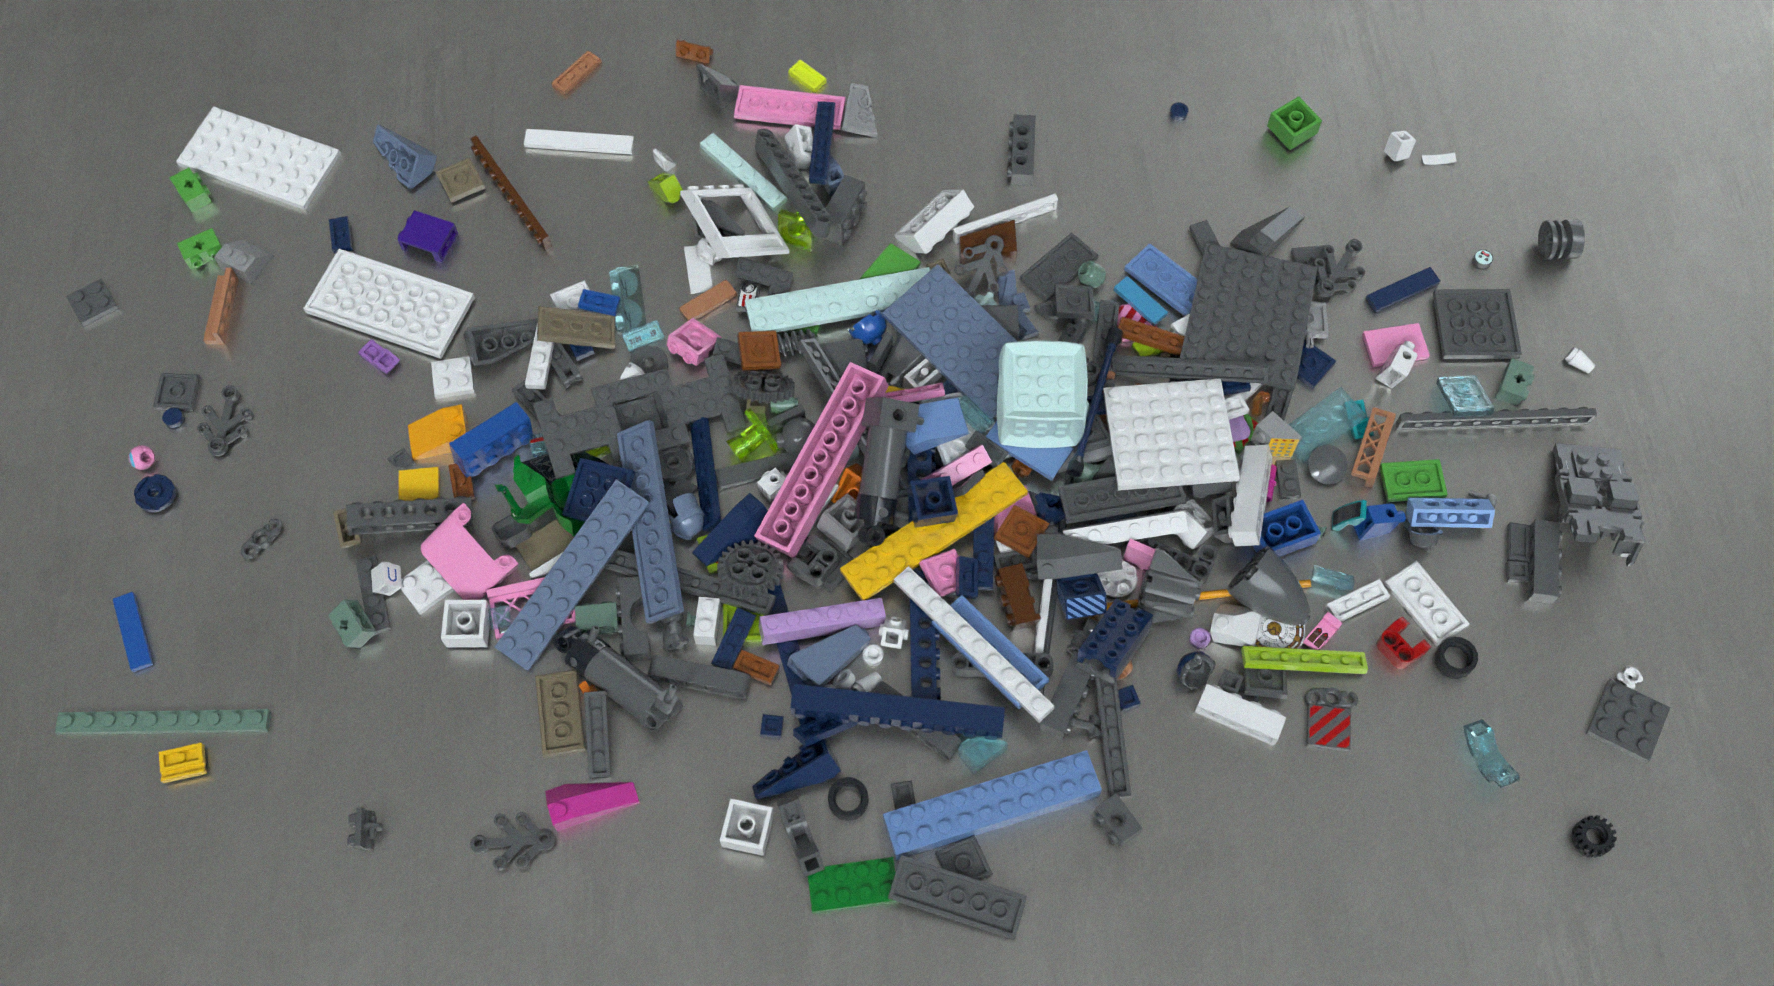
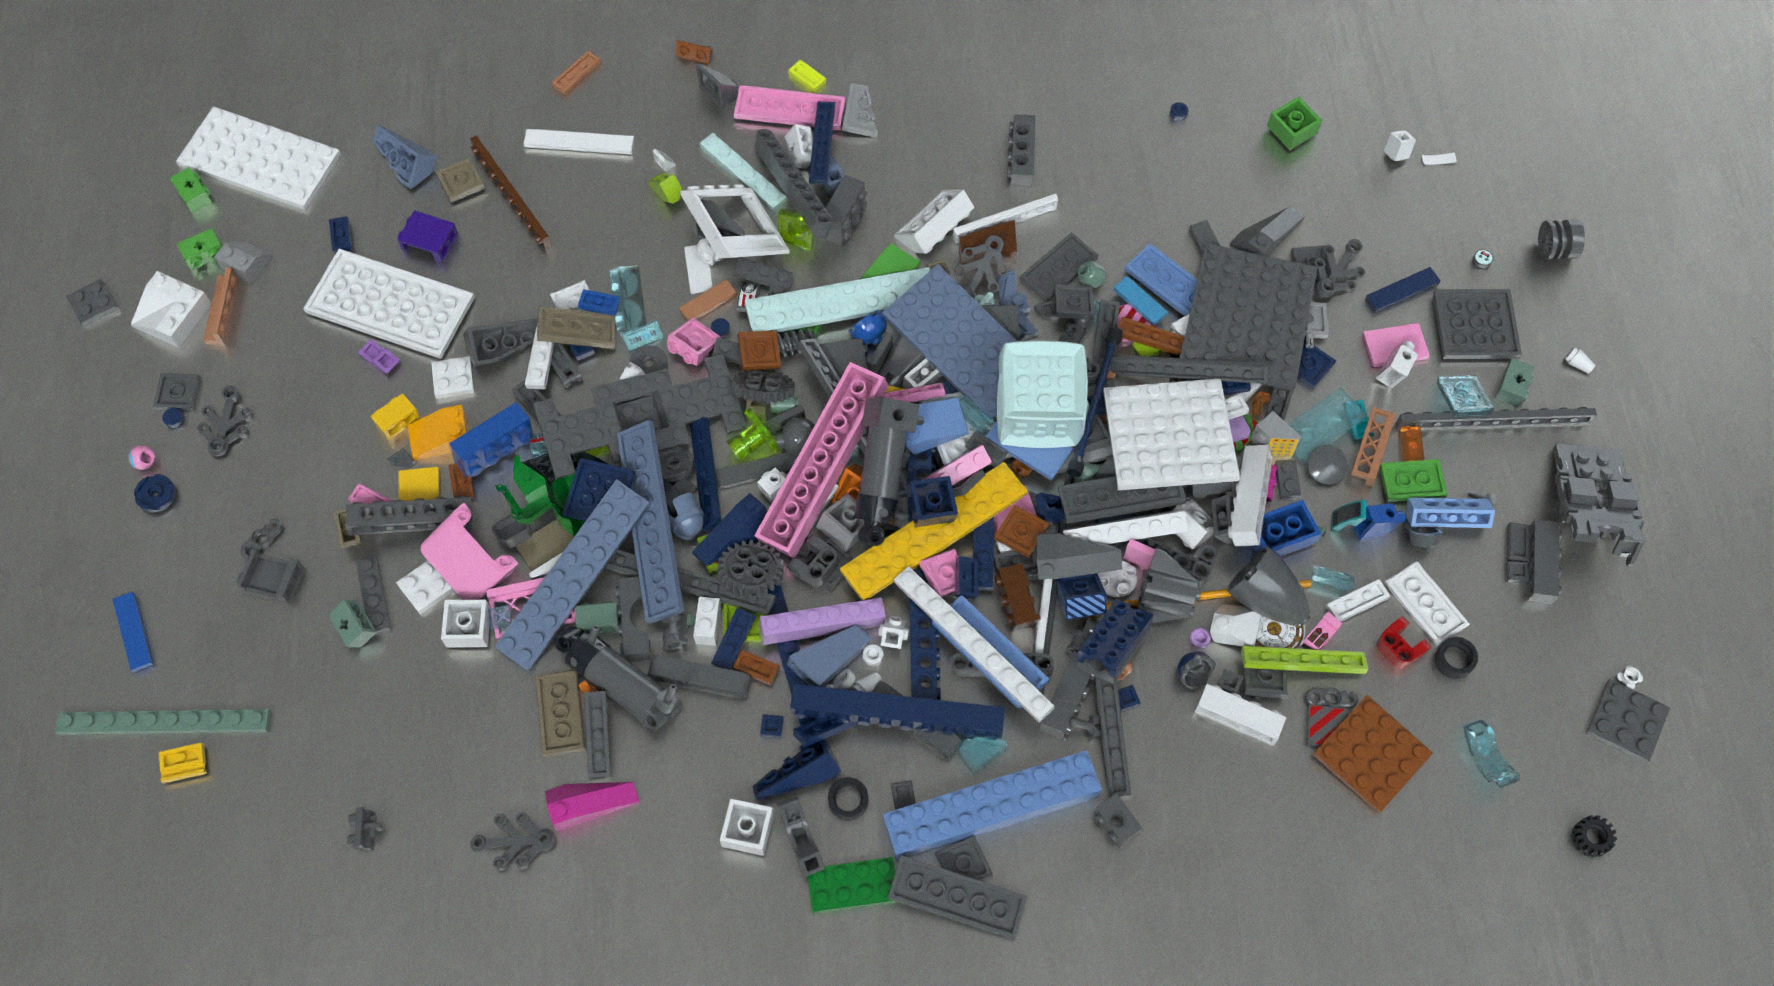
(169, 309): none -> white slope
(270, 577): none -> dark grey panel
(366, 495): none -> bright pink tile
(386, 578): white brick -> none
(395, 416): none -> yellow brick
(721, 327): none -> dark blue tile
(1372, 754): none -> dark orange plate
(1411, 444): none -> clear orange plate

